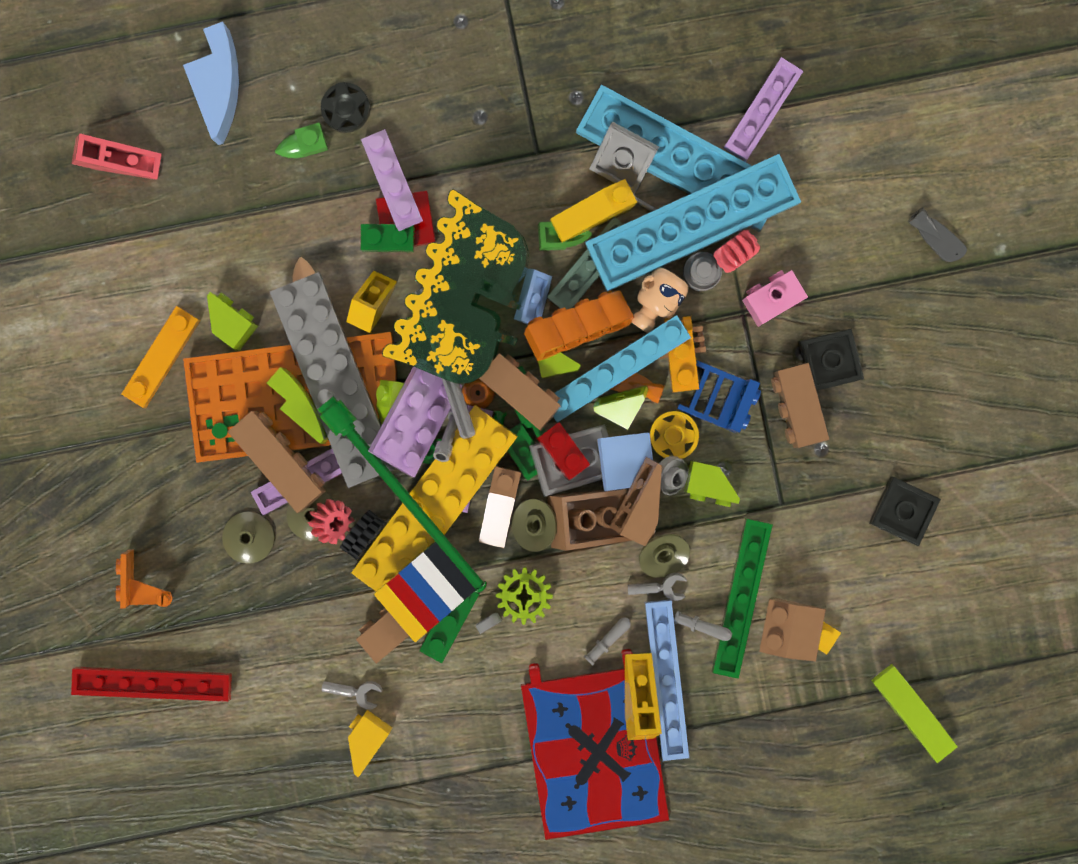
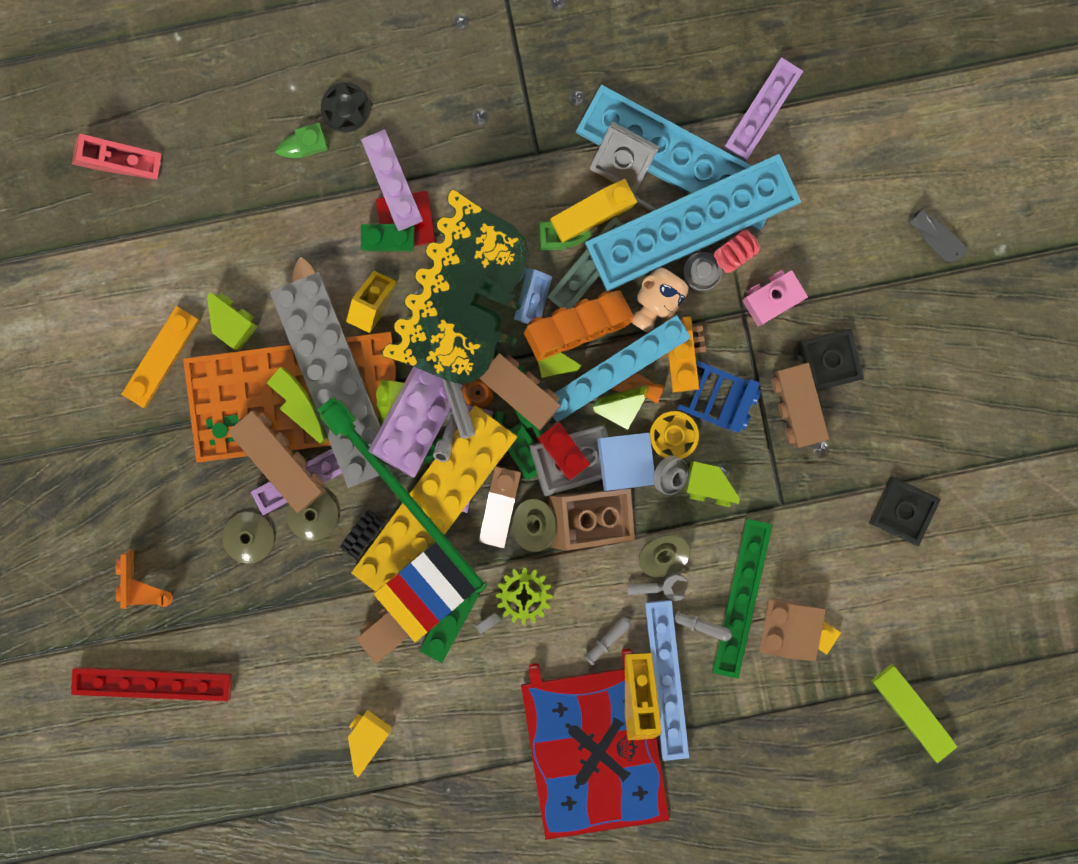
(216, 82): light blue slope -> none
(331, 521): coral gear -> none
(350, 691): light grey piece -> none
(640, 508): medium nougat slope -> none

